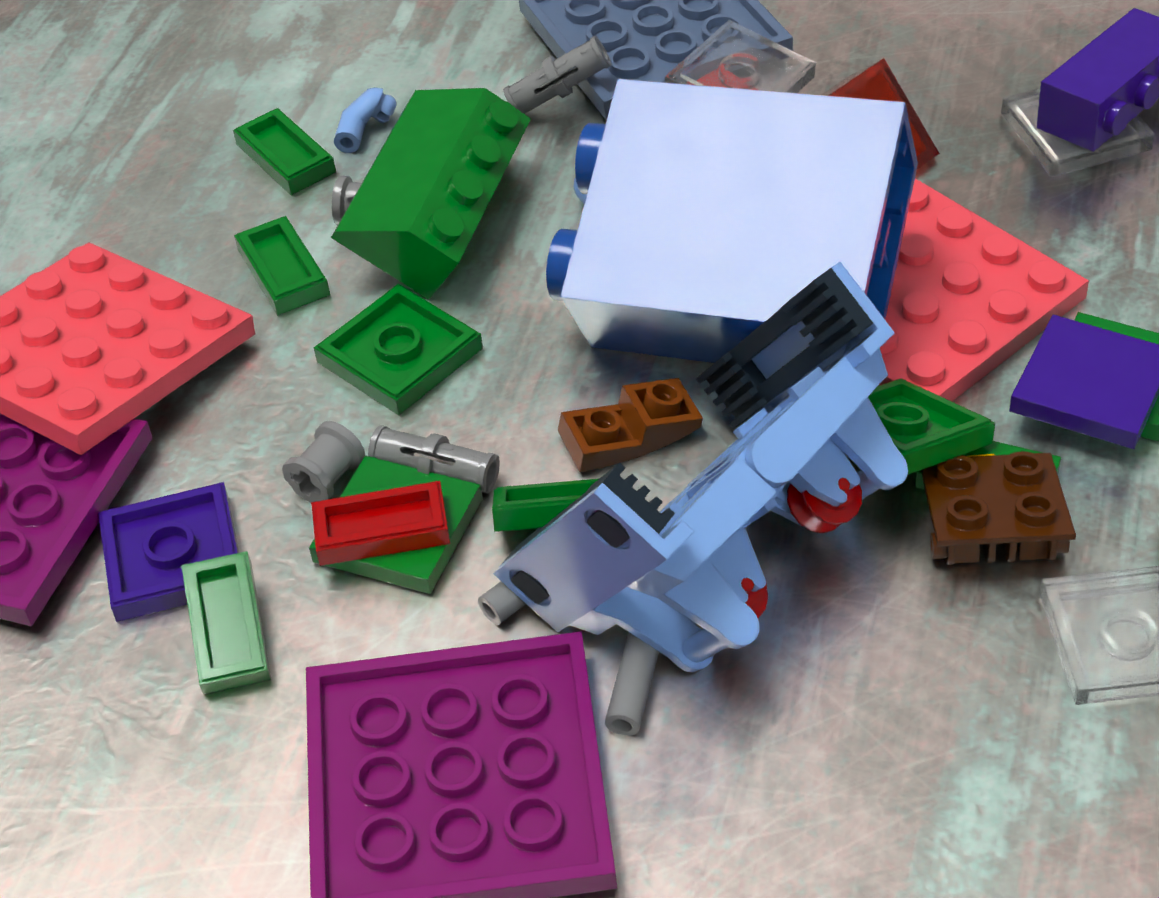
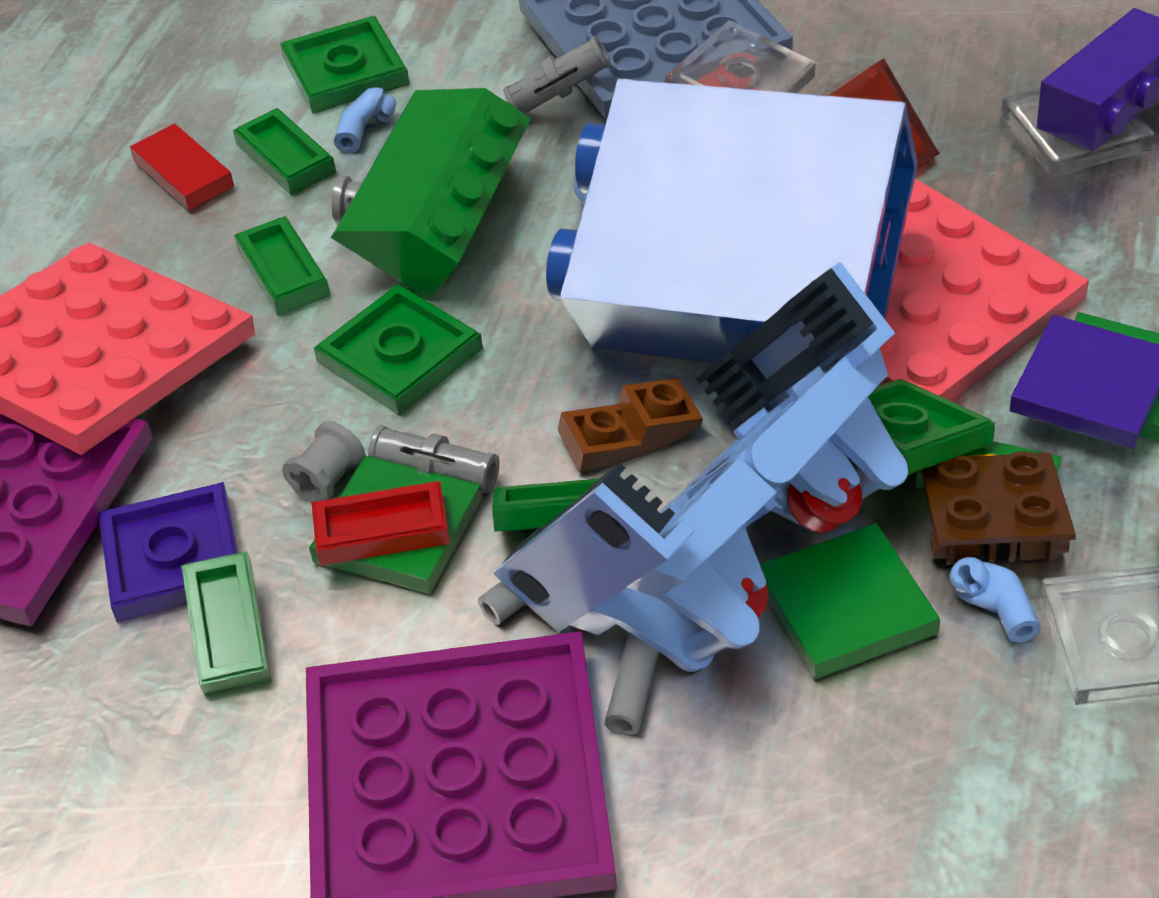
(182, 167): none -> red tile
(343, 63): none -> green tile
(848, 601): none -> green tile
(999, 592): none -> light blue arm

